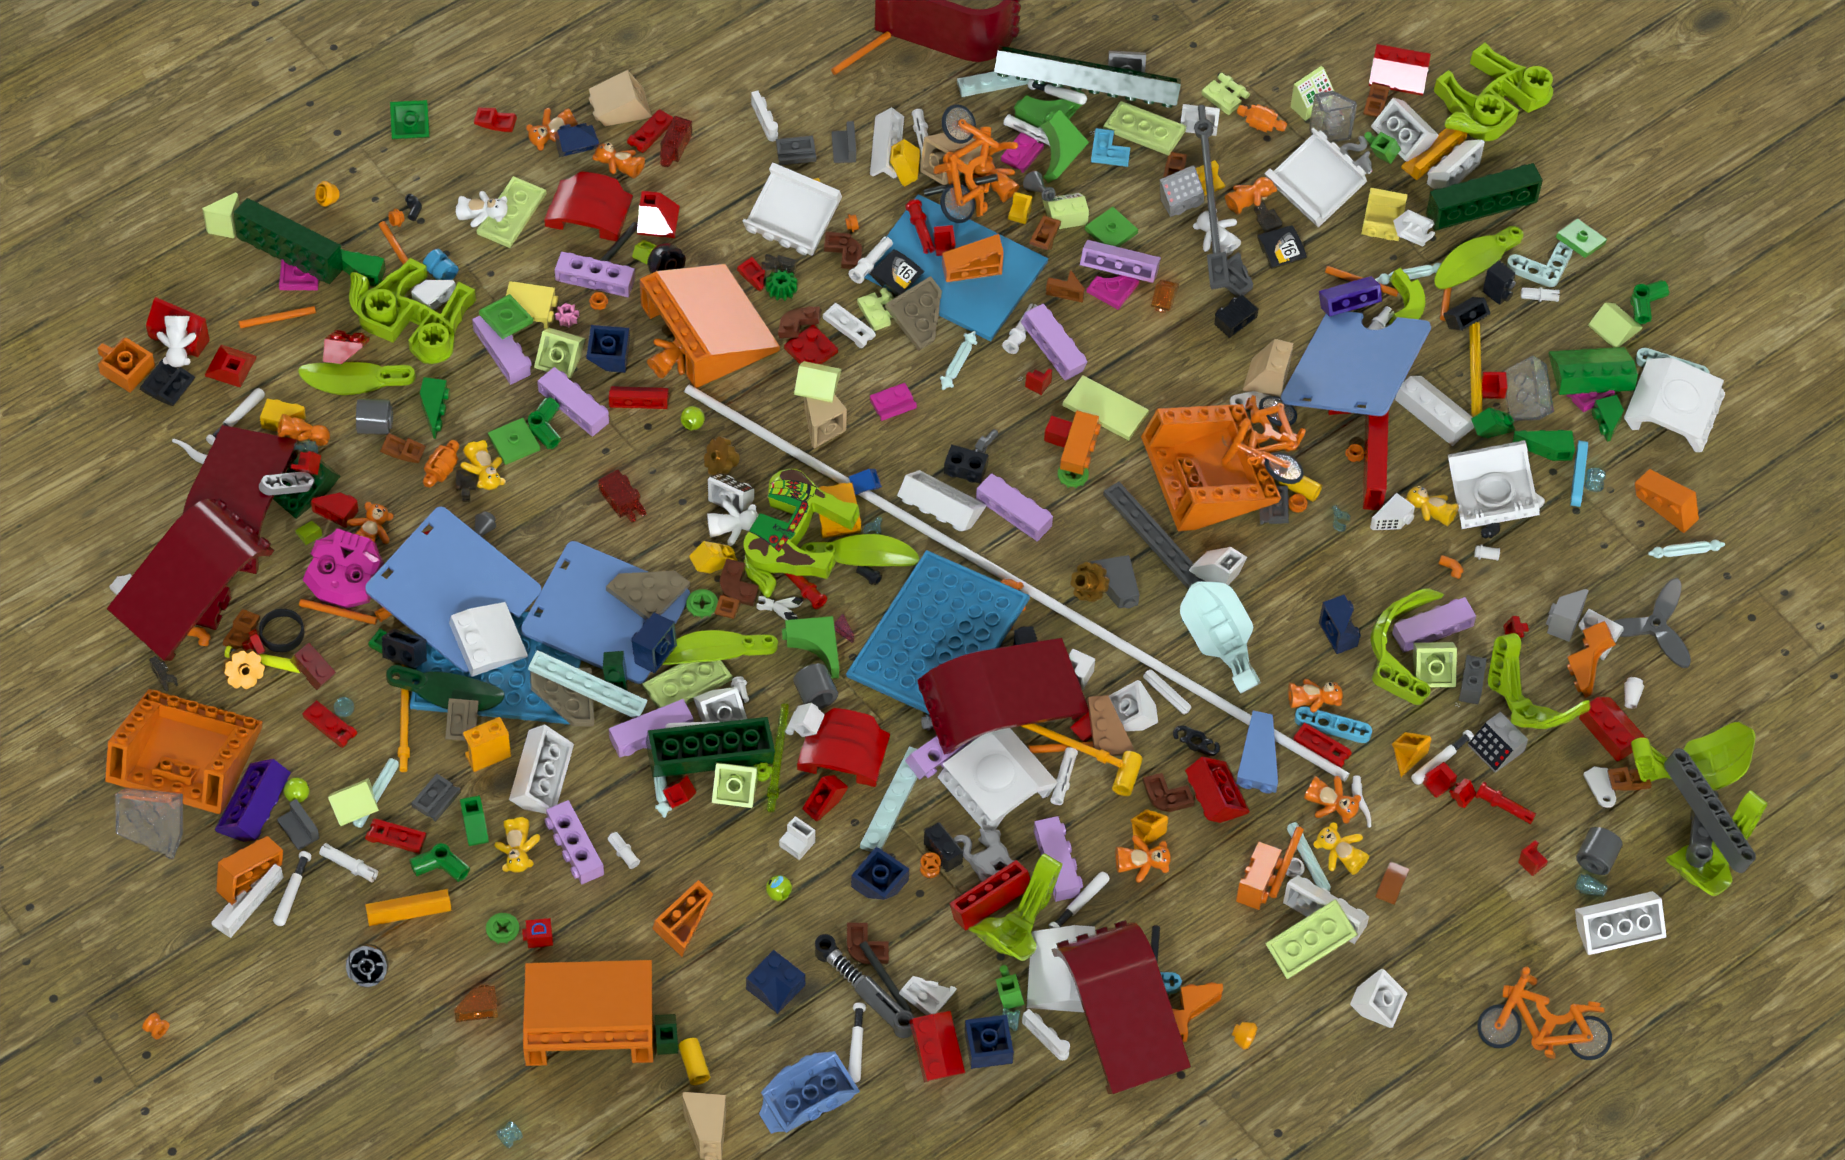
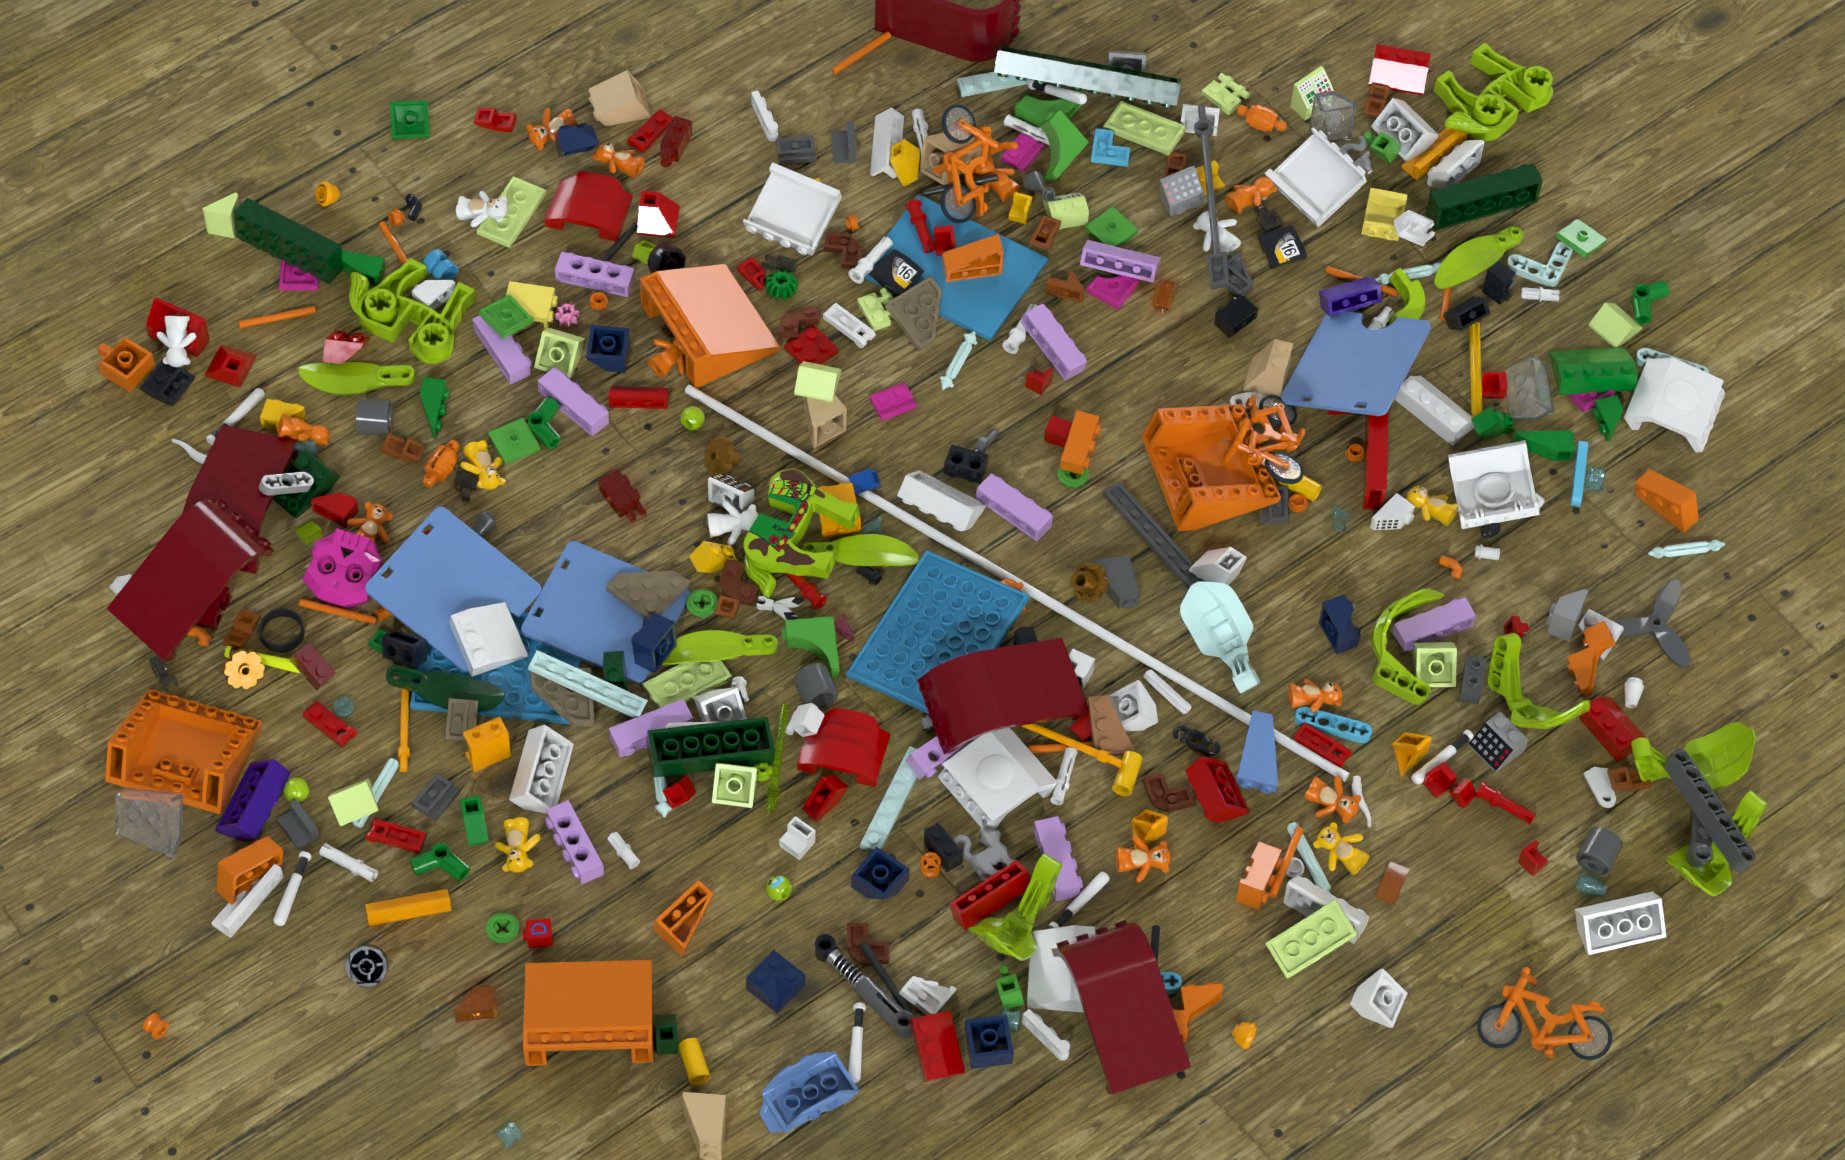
(254, 642): red tile -> none
(308, 462): red panel -> none
(1113, 409): yellowish green tile -> none

